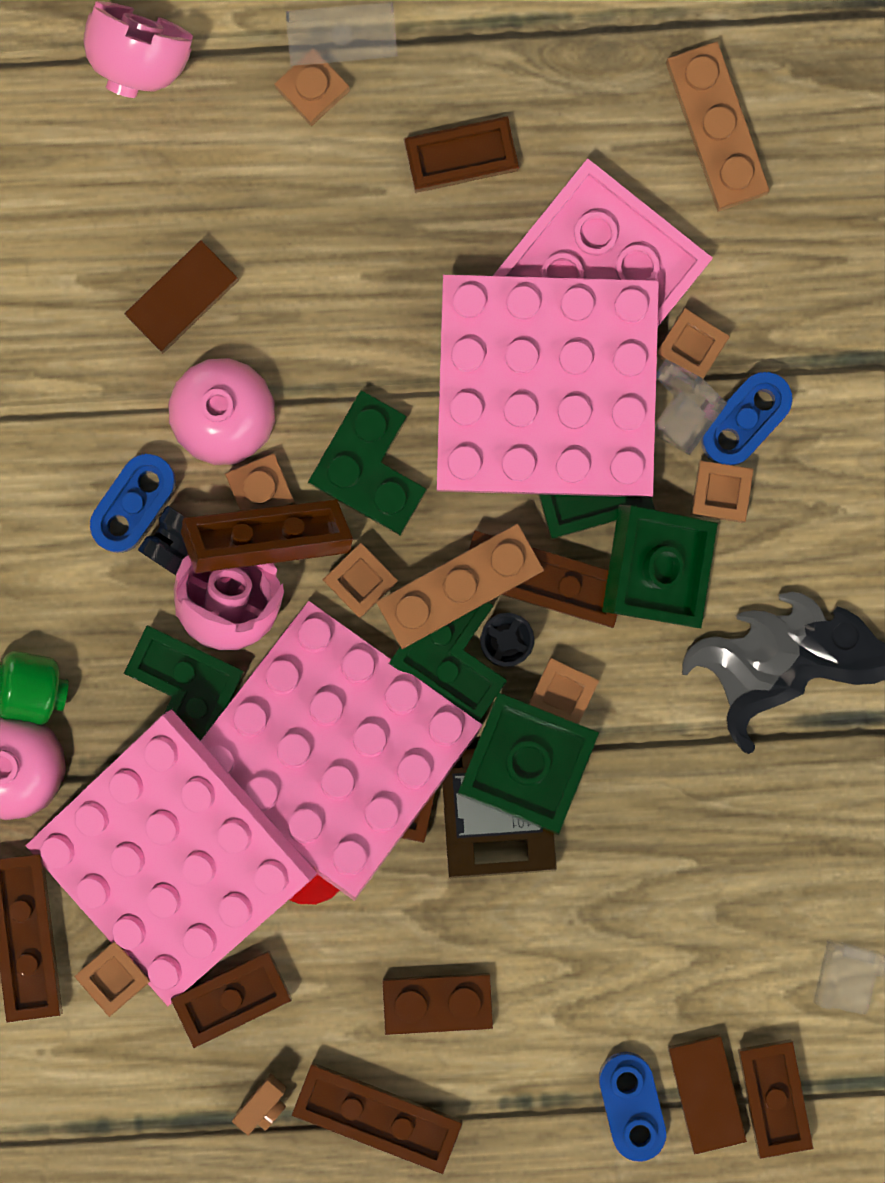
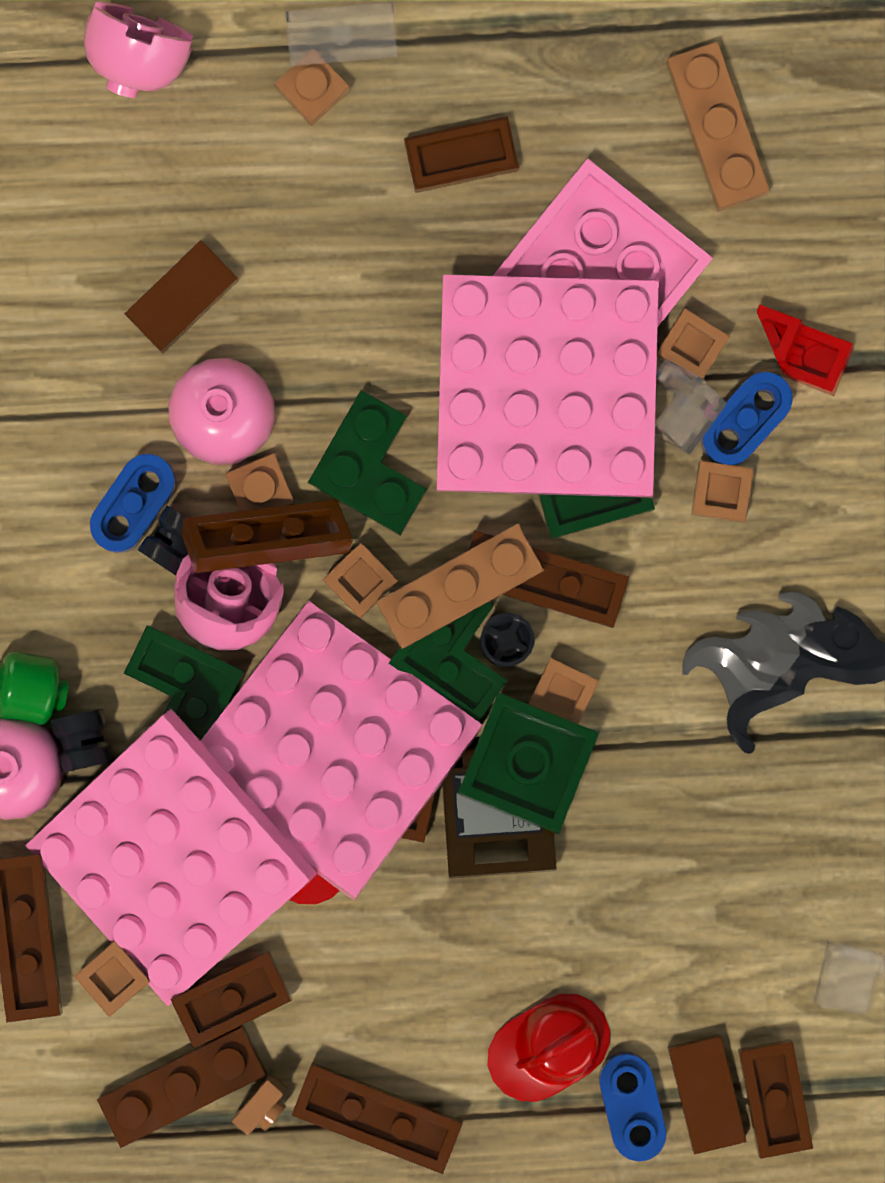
(78, 728): none -> black wheel
(181, 1086): none -> reddish brown plate
(437, 1003): reddish brown plate -> none
(548, 1047): none -> red piece
(659, 566): dark green plate -> none
(805, 352): none -> red slope

